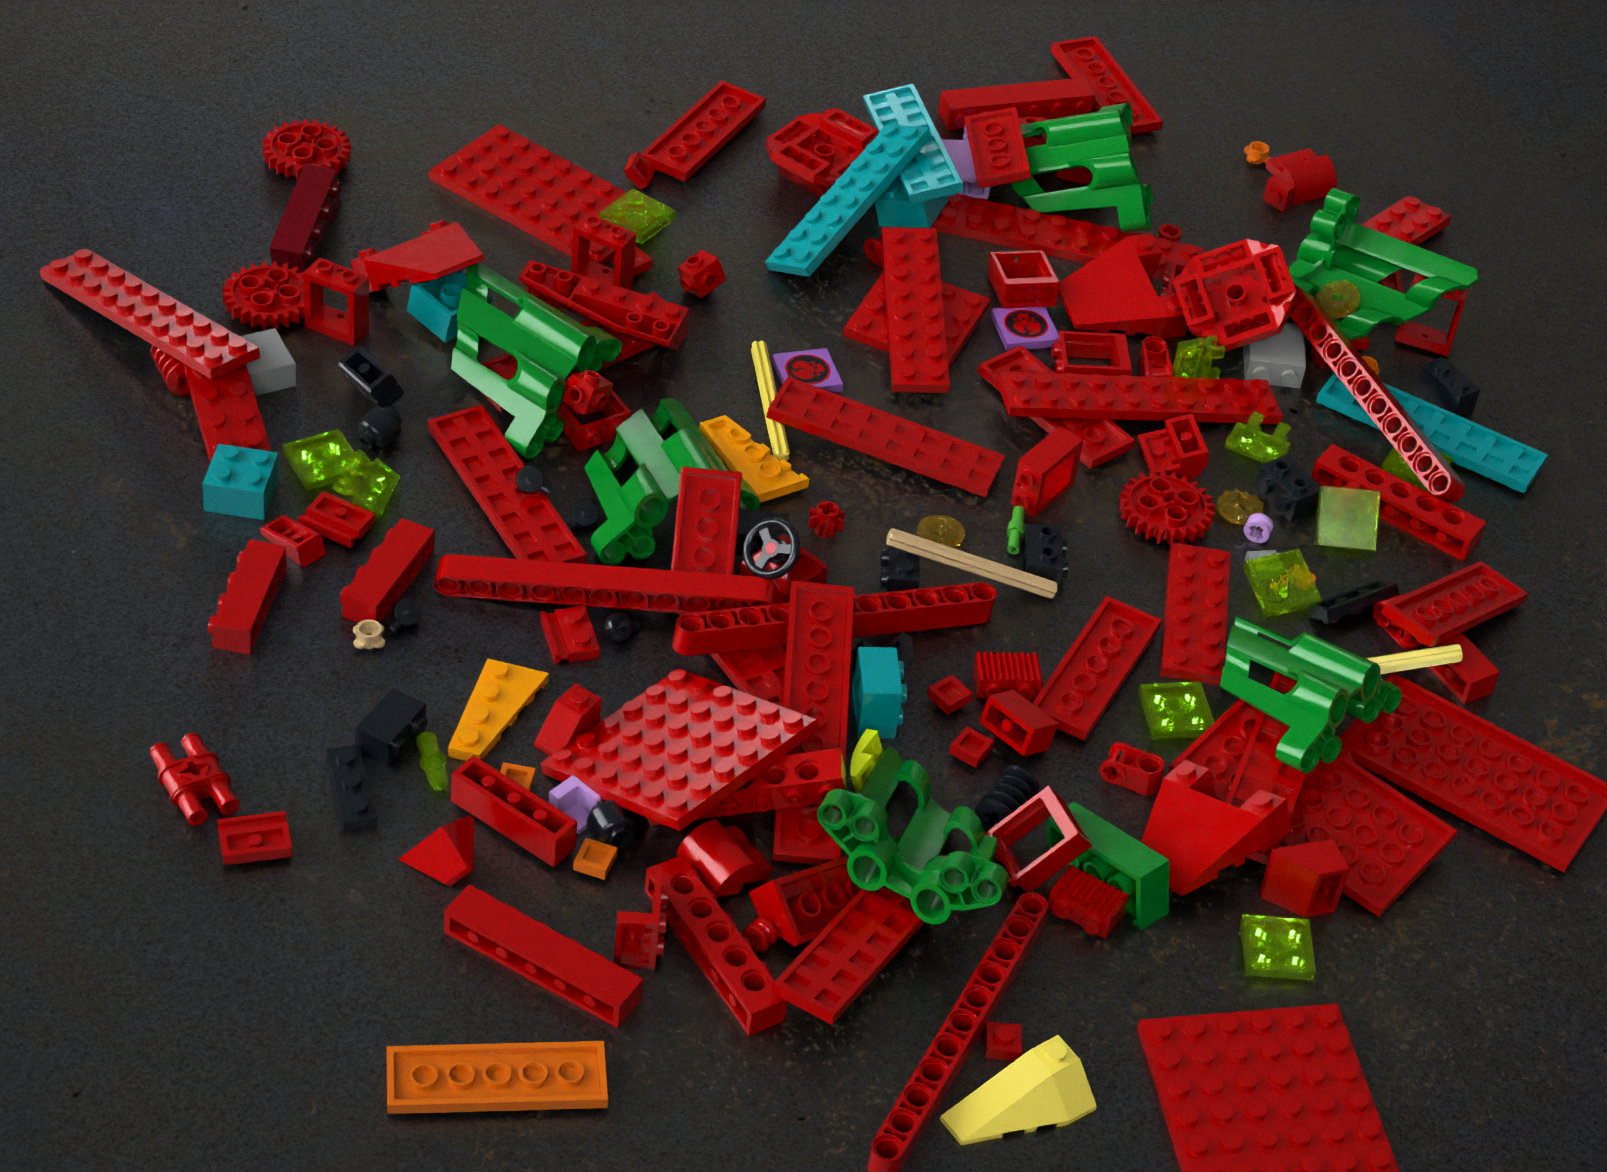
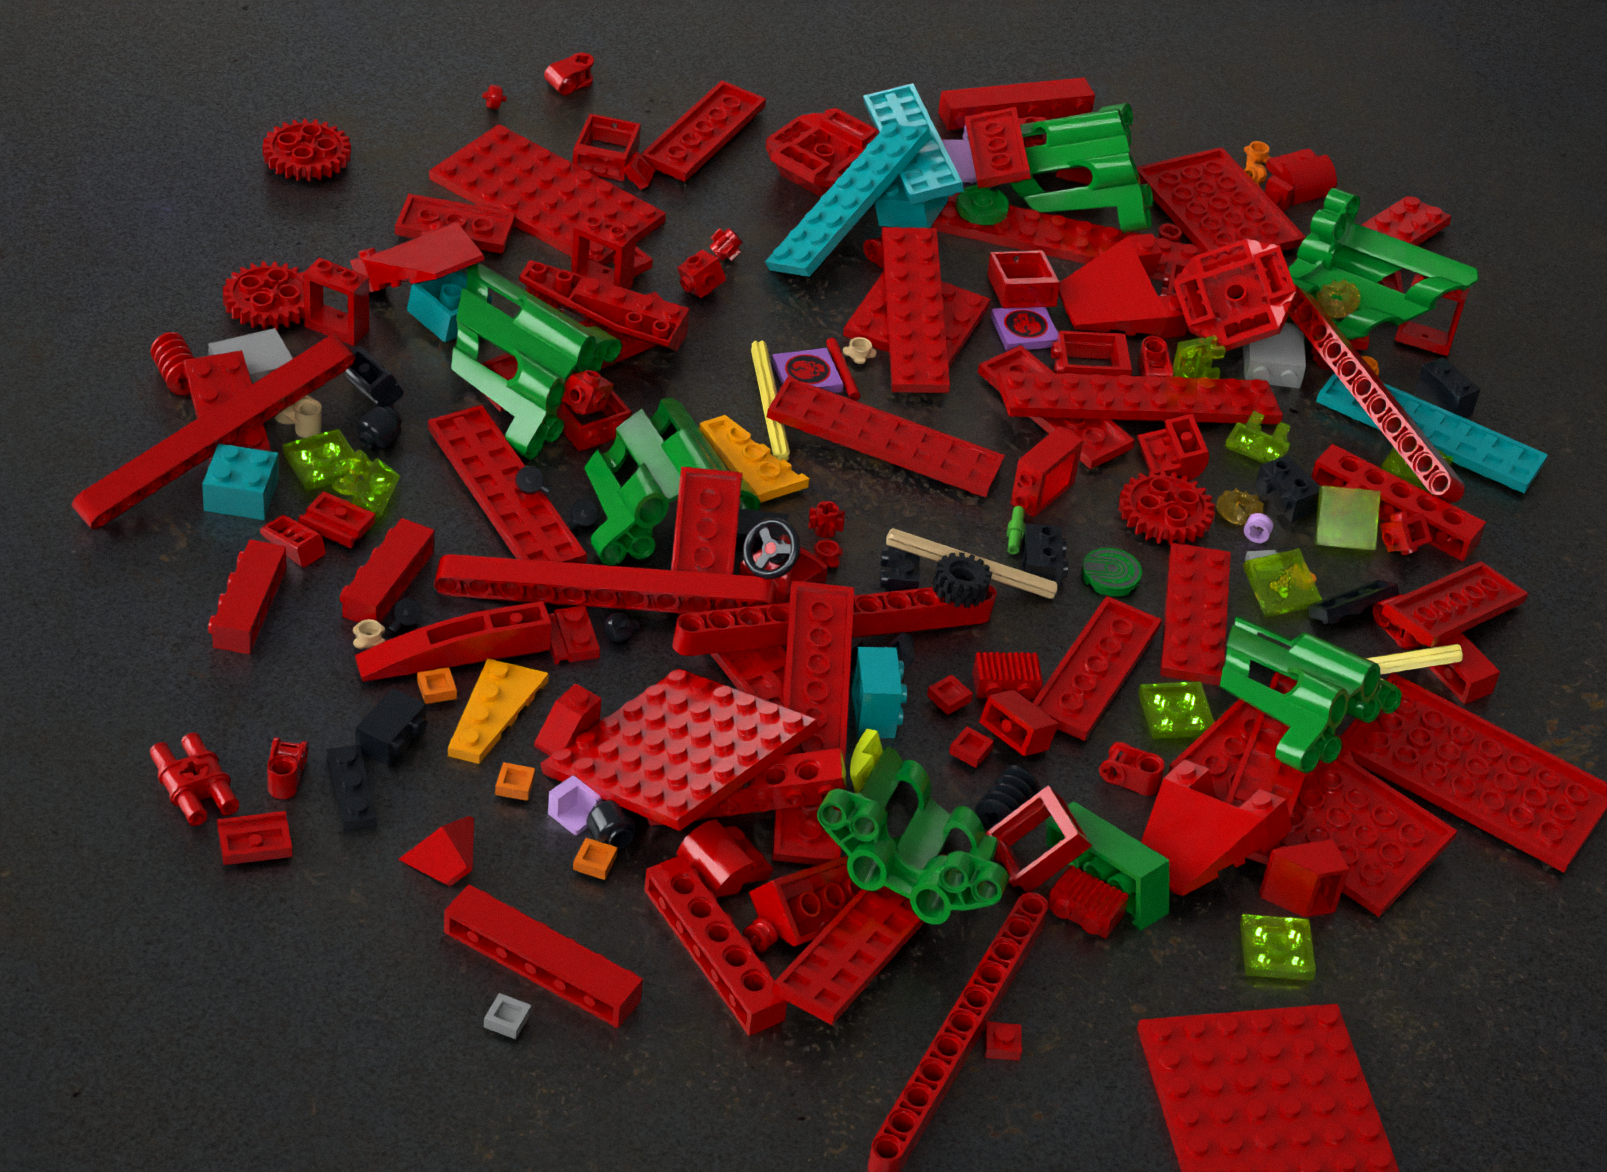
(150, 313): red plate -> none
(220, 425): none -> red beam
(286, 767): none -> red piece
(306, 217): dark red wedge -> none
(306, 416): none -> tan beam
(432, 760): clear neon green axle -> none
(437, 685): none -> orange plate
(460, 641): none -> red wedge
(485, 226): none -> red plate
(494, 96): none -> red piece
(496, 1077): orange plate -> none
(507, 1016): none -> light grey plate
(513, 811): red brick -> none
(570, 73): none -> red piece
(604, 161): none -> red window
(637, 932): red bracket -> none
(638, 214): clear neon green plate -> none
(726, 244): none -> red gear
(828, 552): none -> red plate
(843, 369): none -> red bar
(859, 350): none -> tan plate
(943, 525): clear yellow gear -> none
(976, 578): none -> black tyre
(982, 205): none -> green tile
(1033, 1091): light yellow wedge -> none
(1109, 82): red plate -> none
(1111, 571): none -> tile
(1217, 201): none -> red plate
(1256, 172): none -> orange plate
(1405, 532): none -> red brick

